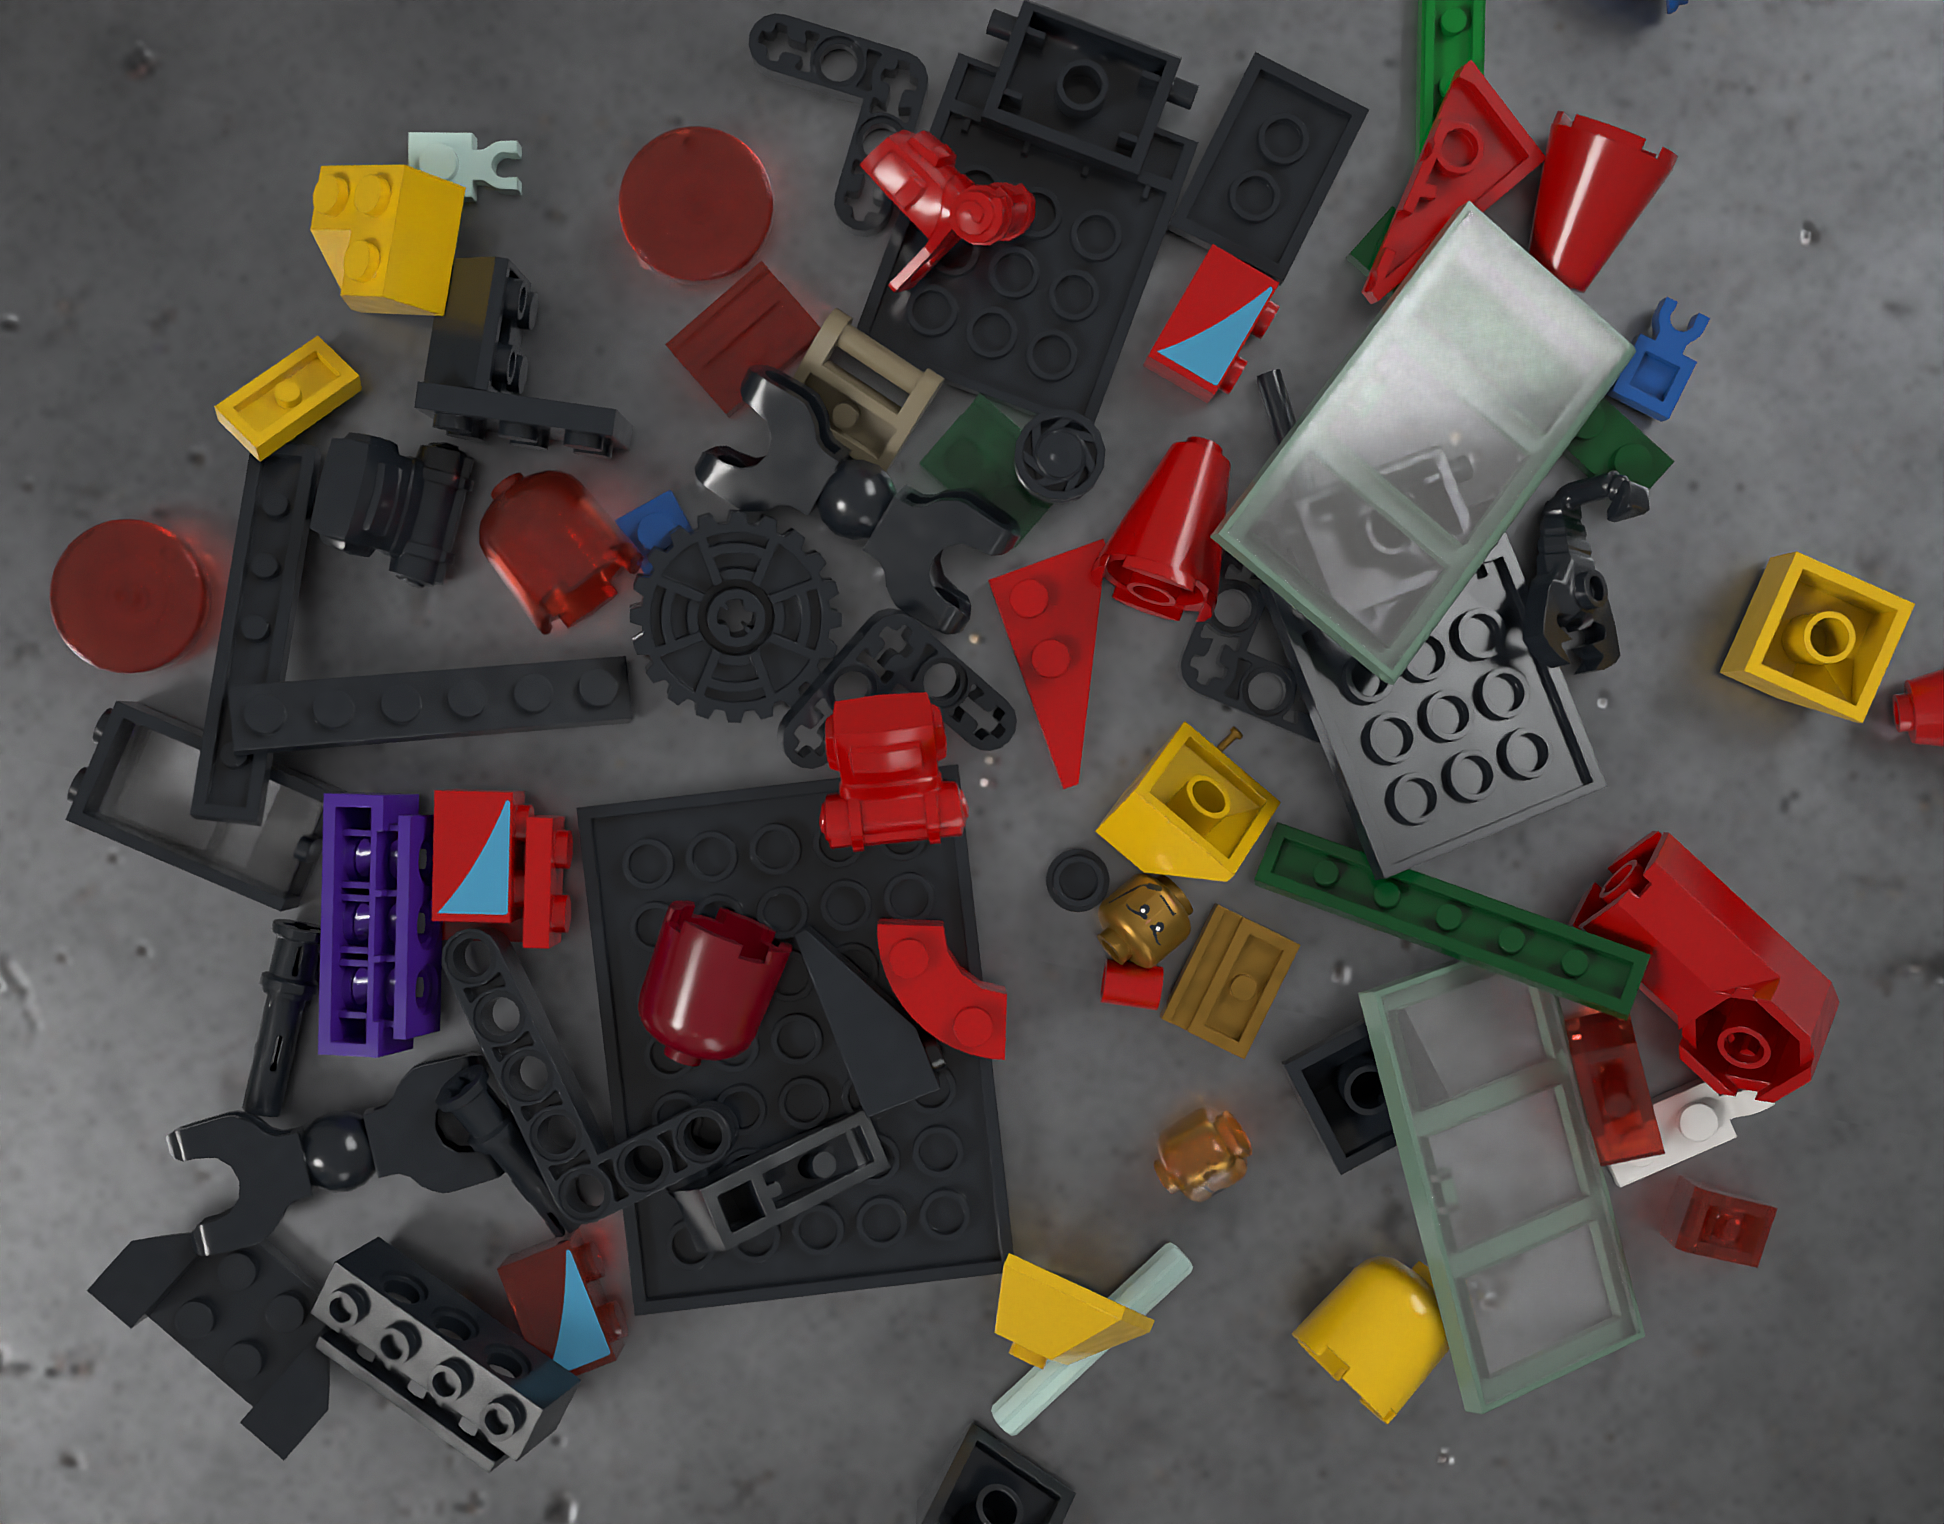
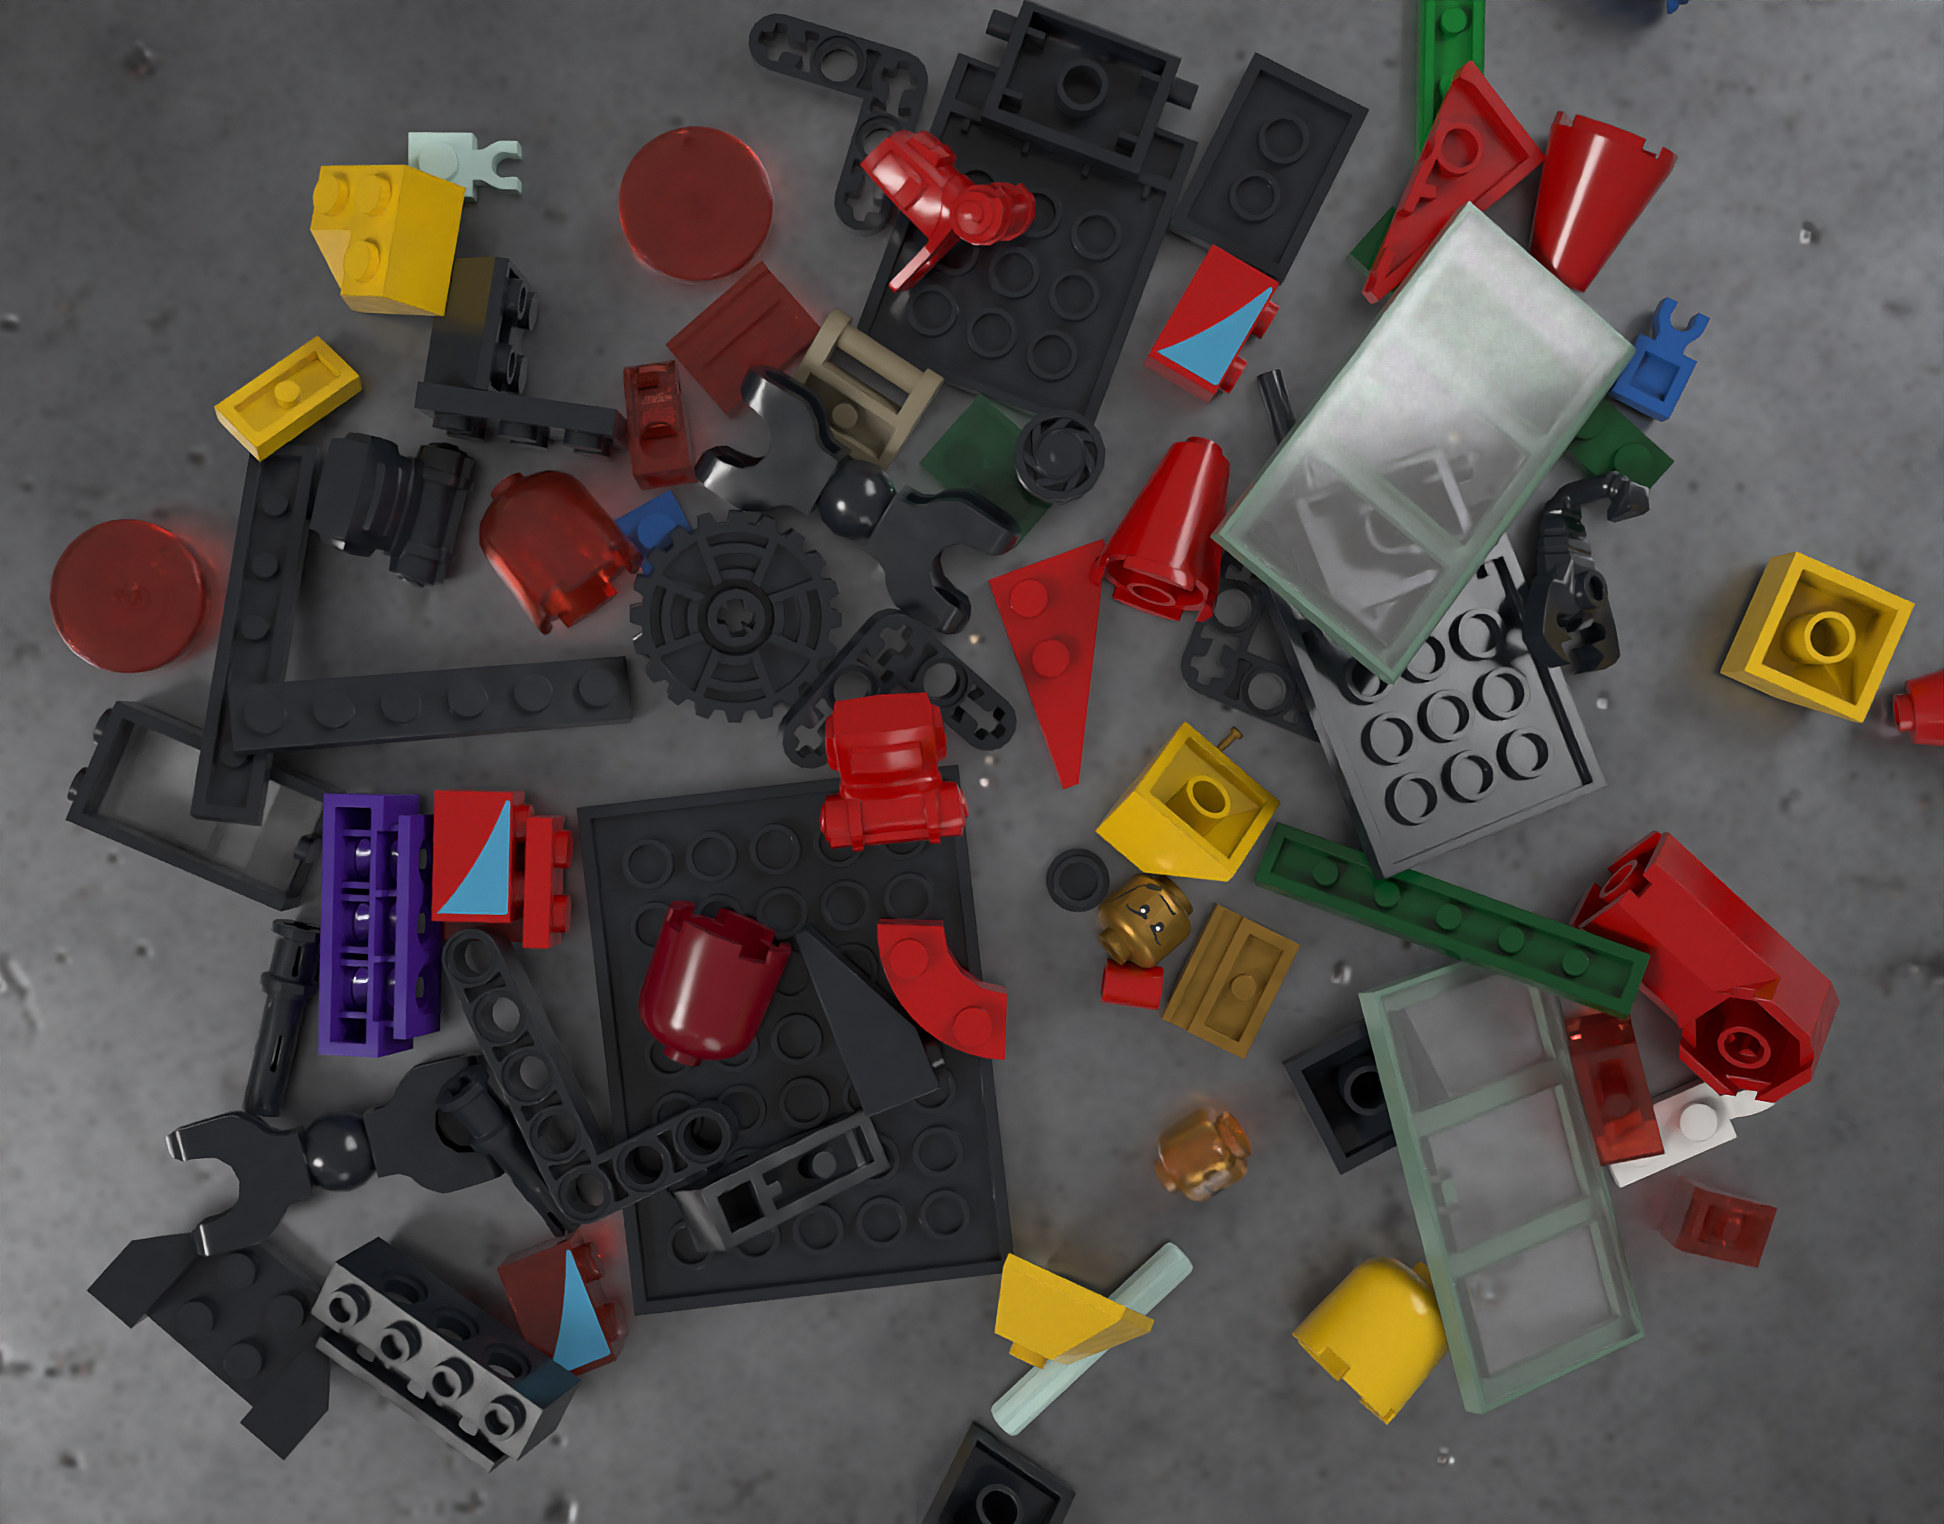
(658, 426): none -> clear red leg

